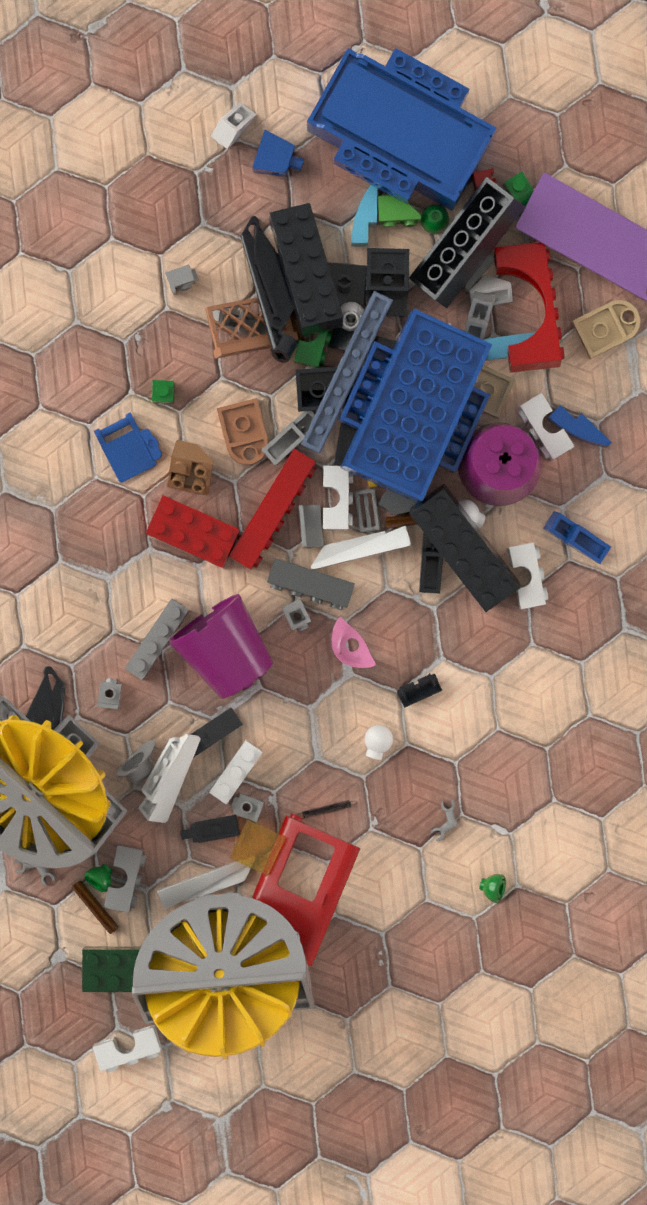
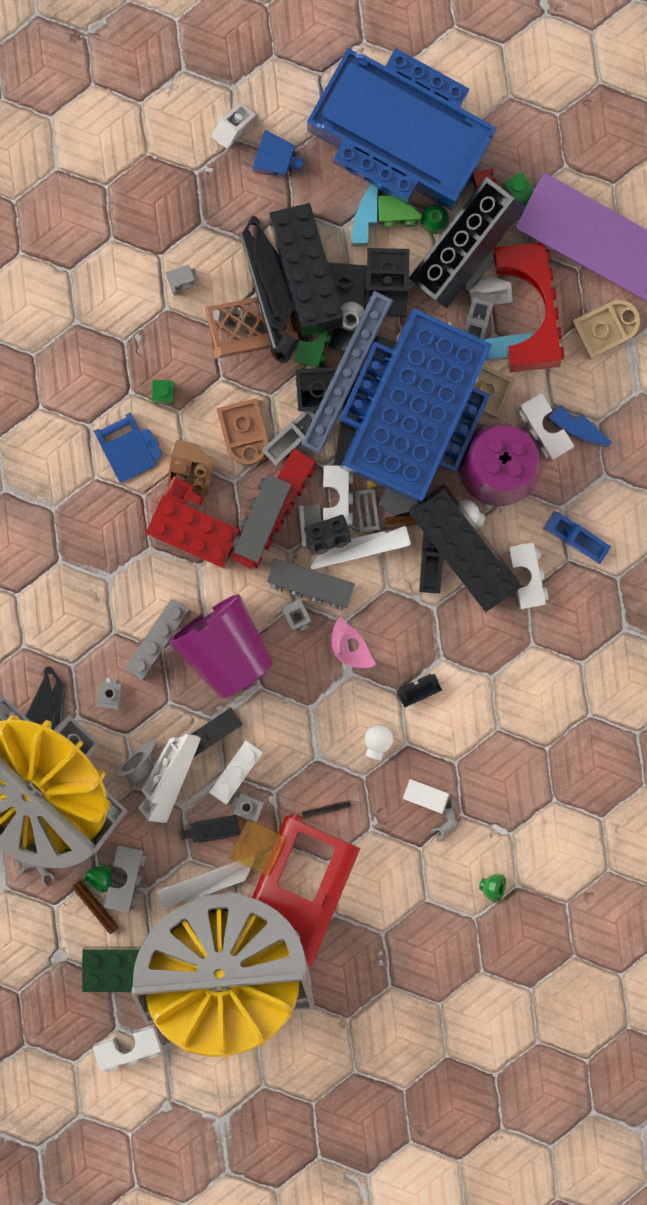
(182, 491): none -> red plate
(262, 518): none -> dark grey brick
(328, 535): none -> black bracket
(426, 796): none -> white tile

